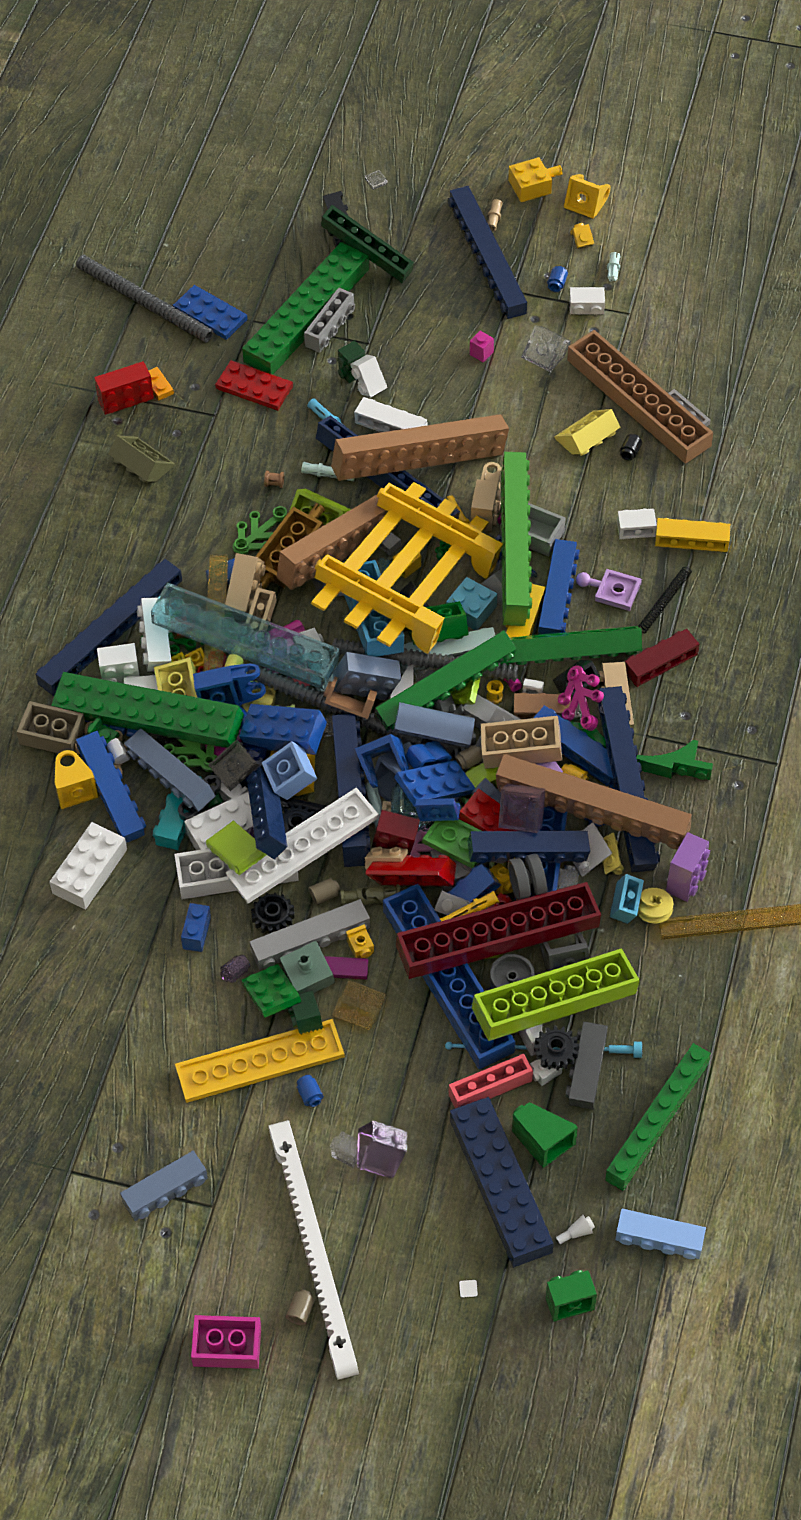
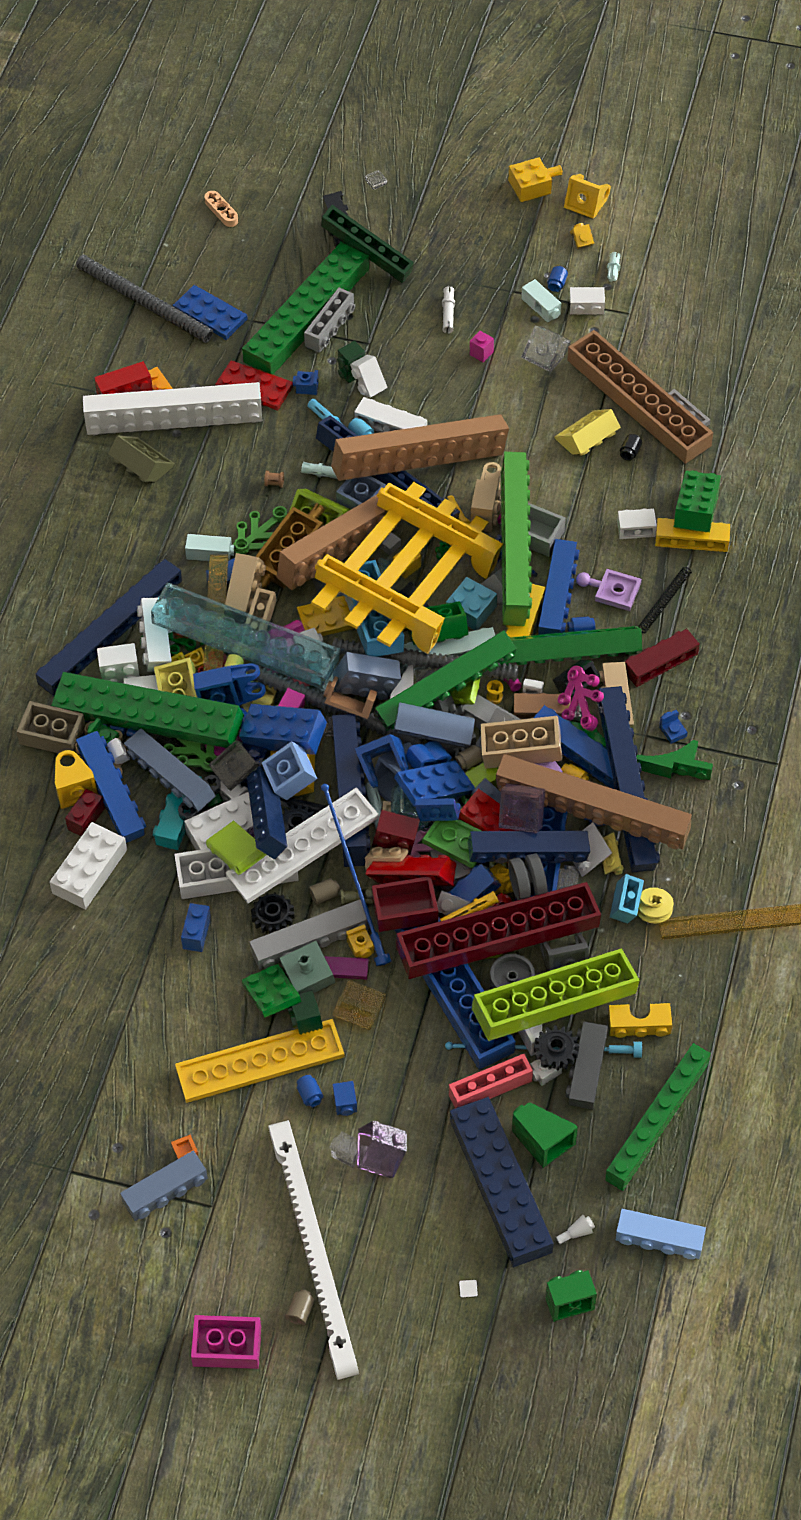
(85, 811): none -> dark red brick
(172, 408): none -> white brick
(184, 1146): none -> orange plate
(202, 546): none -> light aqua brick
(213, 205): none -> light nougat beam
(235, 968): brick -> none
(292, 699): none -> dark pink brick
(306, 382): none -> blue brick
(326, 621): none -> yellow plate
(345, 1098): none -> blue brick
(357, 491): none -> sand blue brick
(360, 427): none -> medium azure brick
(381, 958): none -> blue piece
(405, 904): none -> dark red piece
(448, 304): none -> white pin
(487, 252): dark blue brick -> none
(494, 214): tan pin -> none
(541, 300): none -> light aqua brick
(581, 624): none -> blue brick
(624, 1024): none -> yellow arch
(672, 727): none -> blue bracket
(688, 867): medium lavender brick -> none
(697, 501): none -> green brick

